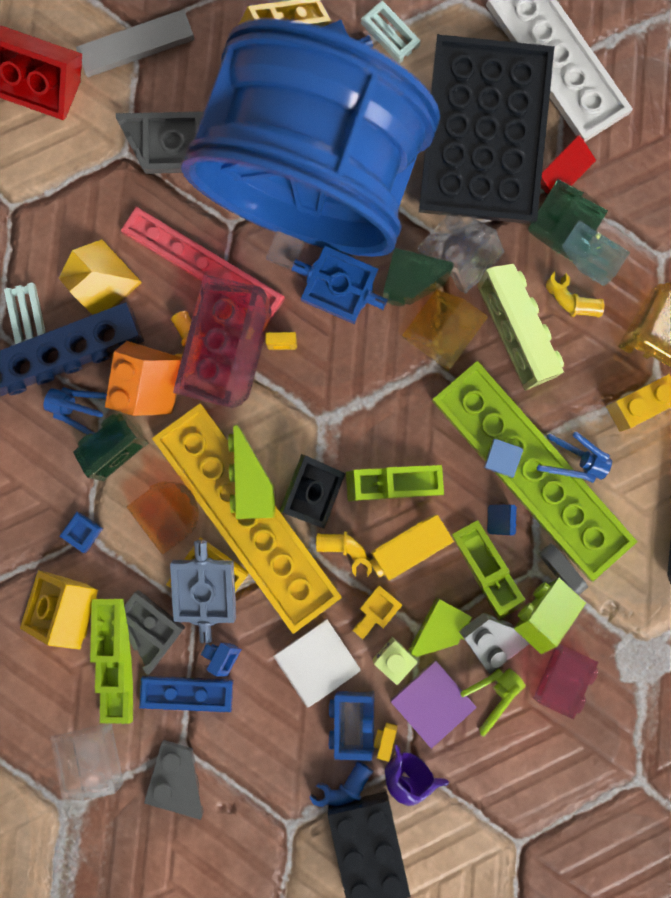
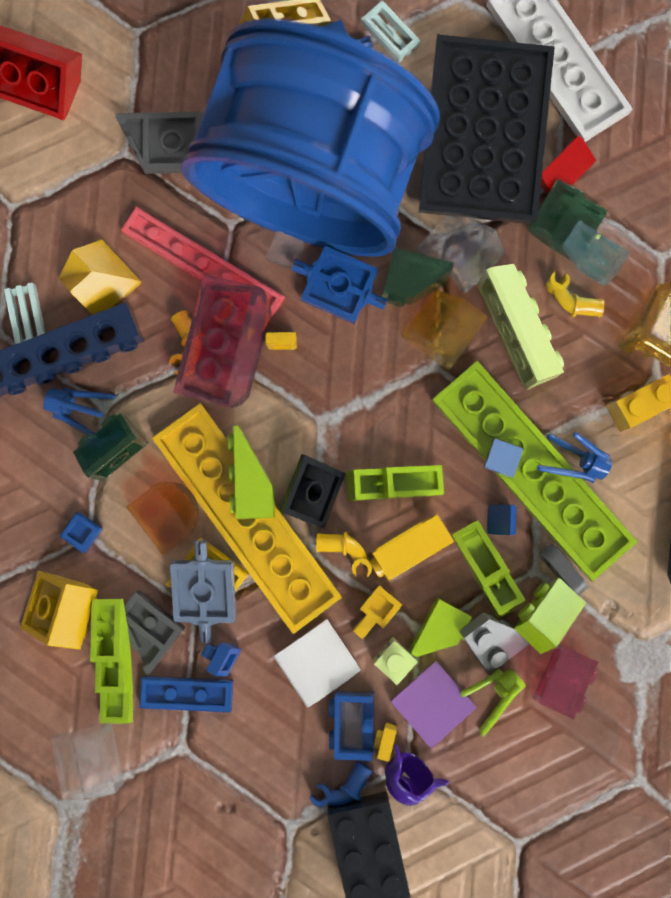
(135, 43): light grey tile -> none
(142, 381): orange slope -> none
(175, 782): dark grey wing -> none

